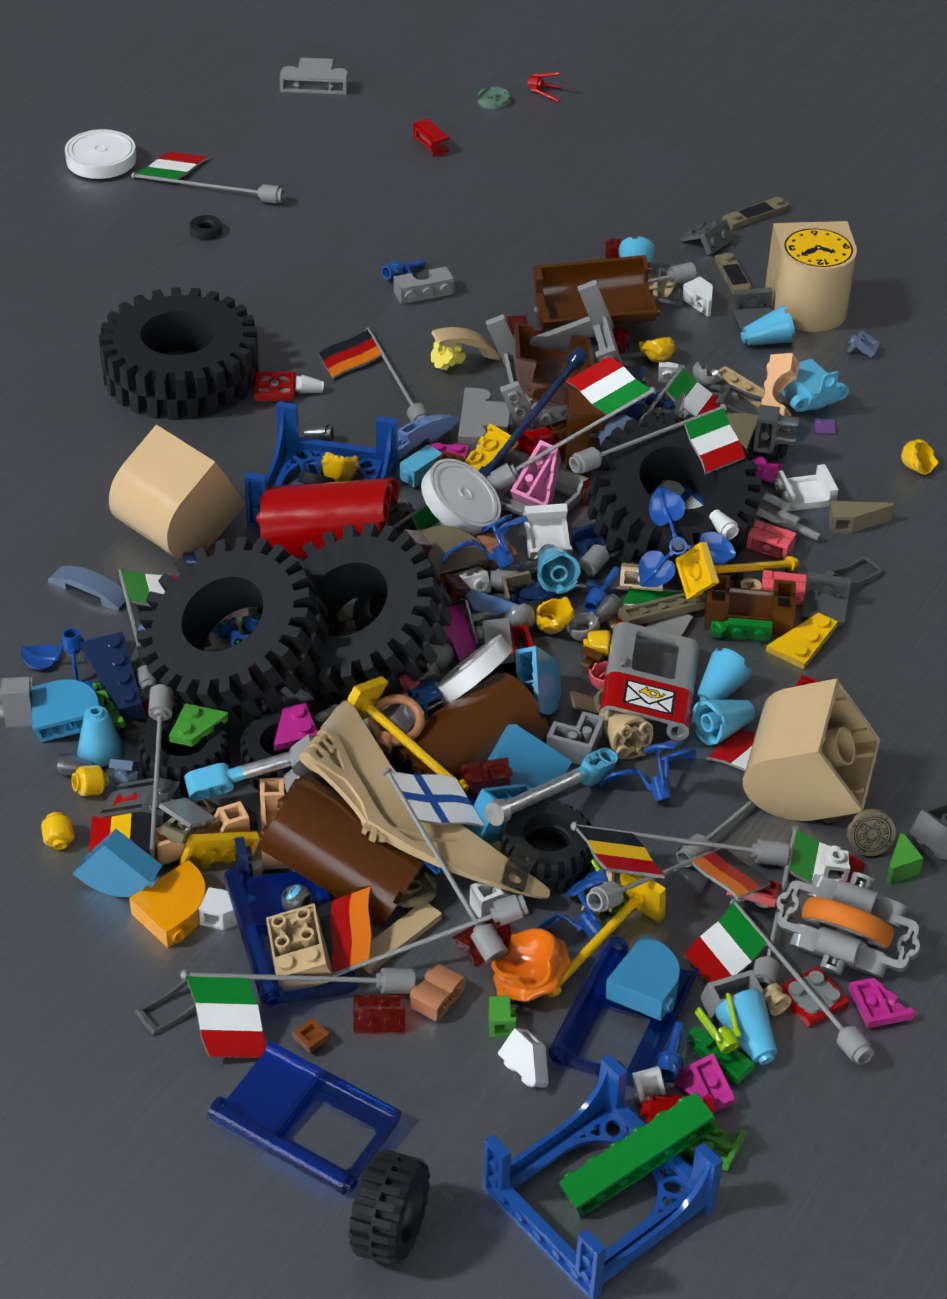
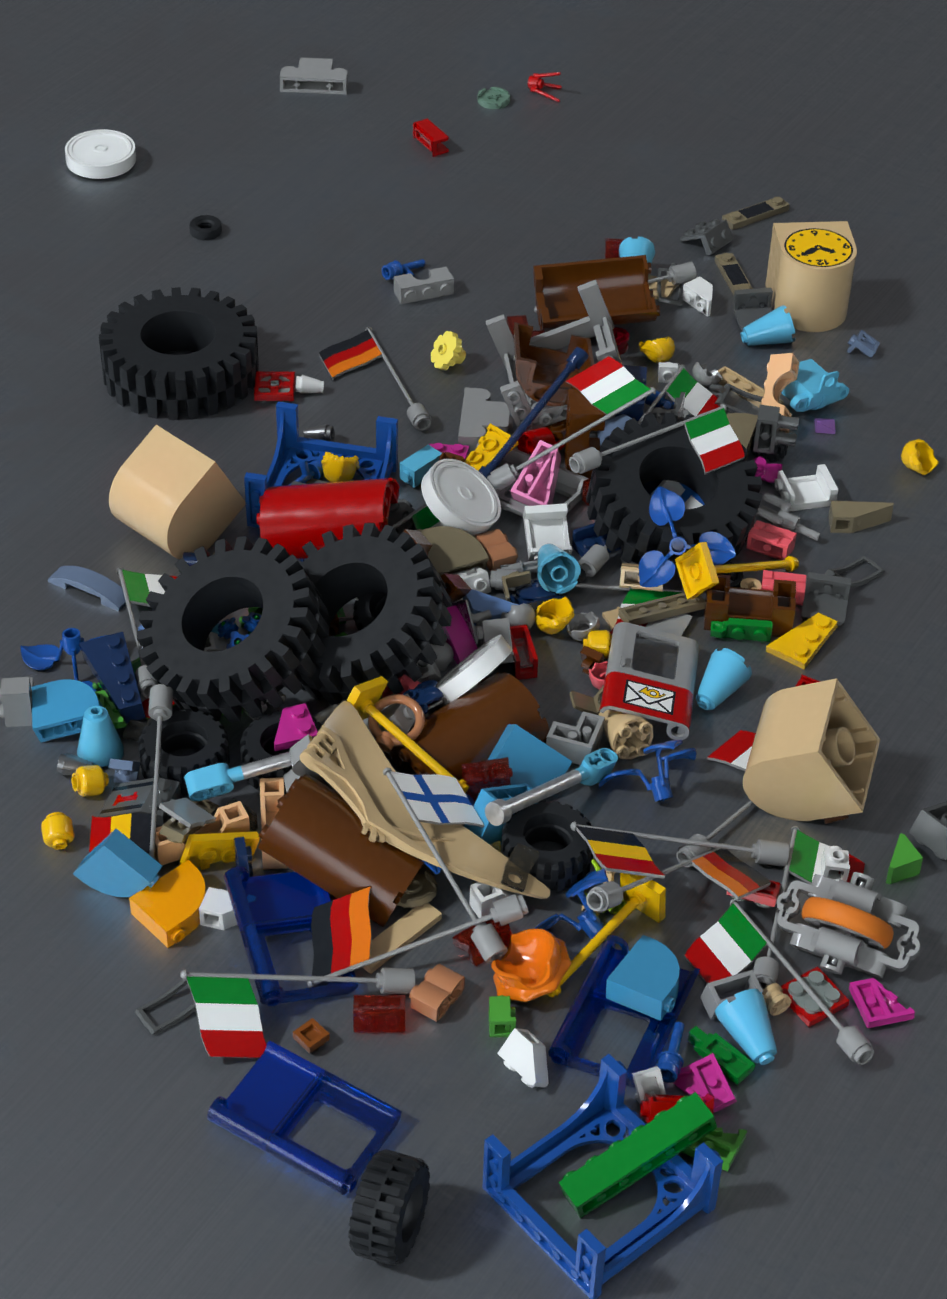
(176, 165): flag -> none
(195, 723): bright green wing -> none
(295, 897): dark grey piece -> none
(298, 946): tan slope -> none
(311, 478): black tyre -> none
(424, 429): medium blue slope -> none
(452, 335): tan slope -> none
(501, 552): blue plant -> none
(541, 676): dark azure brick -> none
(598, 591): blue piece -> none
(608, 608): flat silver cone -> none
(720, 718): medium azure cone -> none
(724, 524): white cone -> none
(725, 1038): lime plant -> none
(871, 832): dark tan tile -> none

